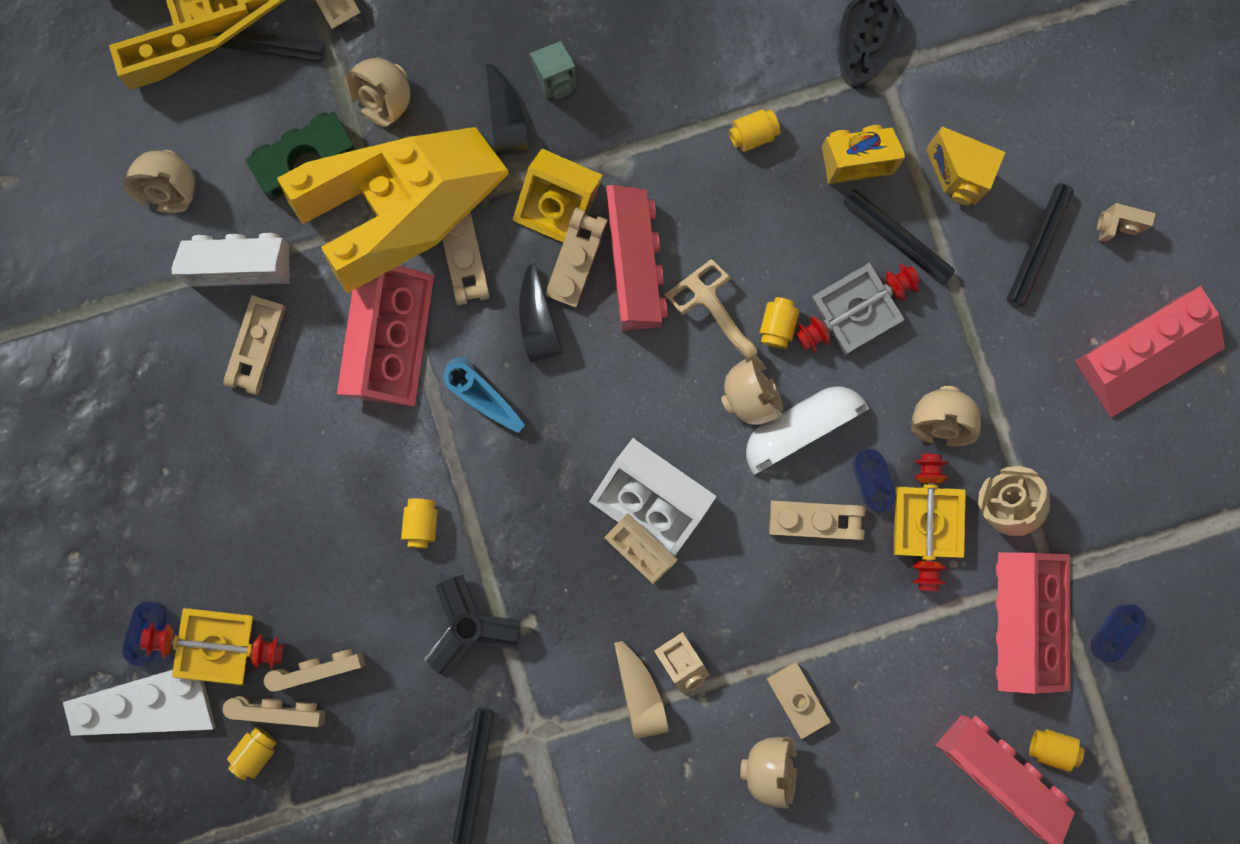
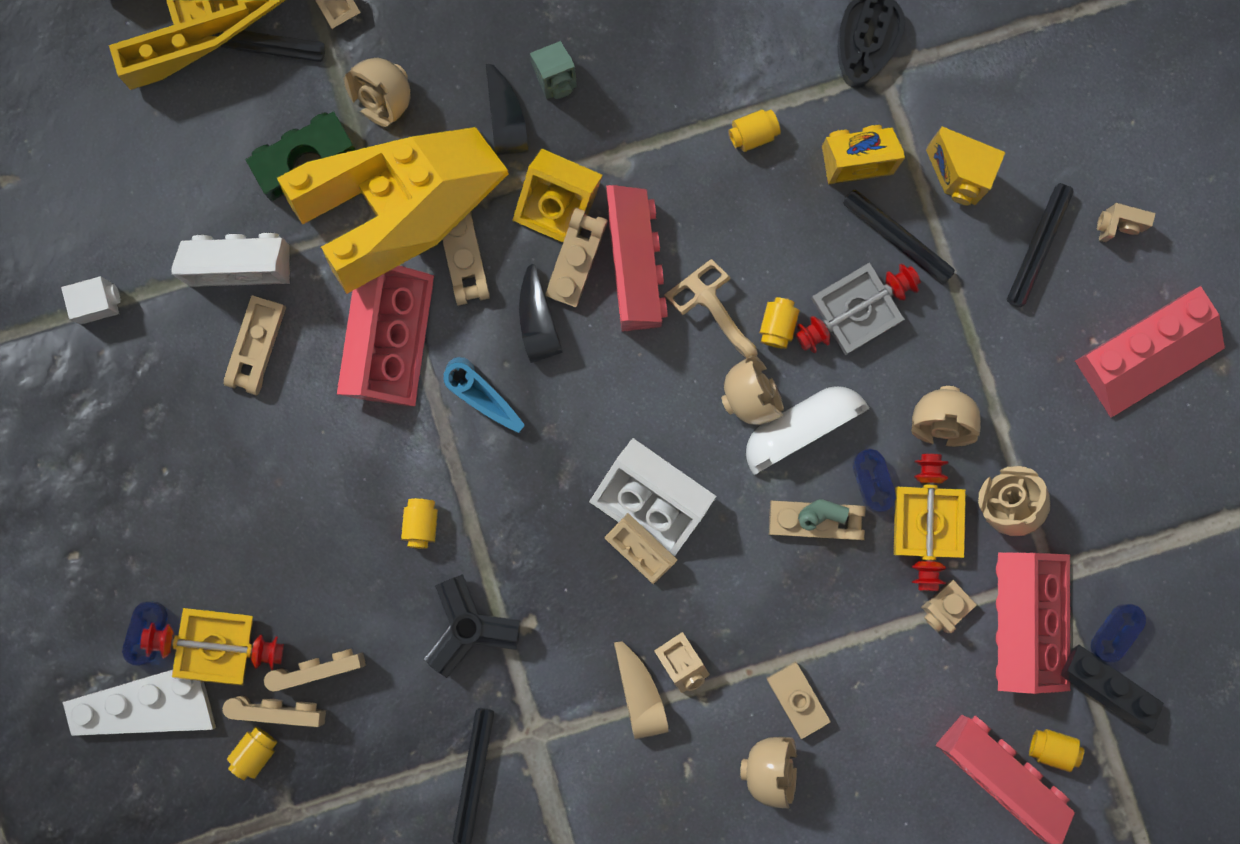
(91, 300): none -> white brick
(162, 180): tan cylinder -> none
(820, 511): none -> sand green arm
(947, 607): none -> tan bracket
(1112, 689): none -> black plate

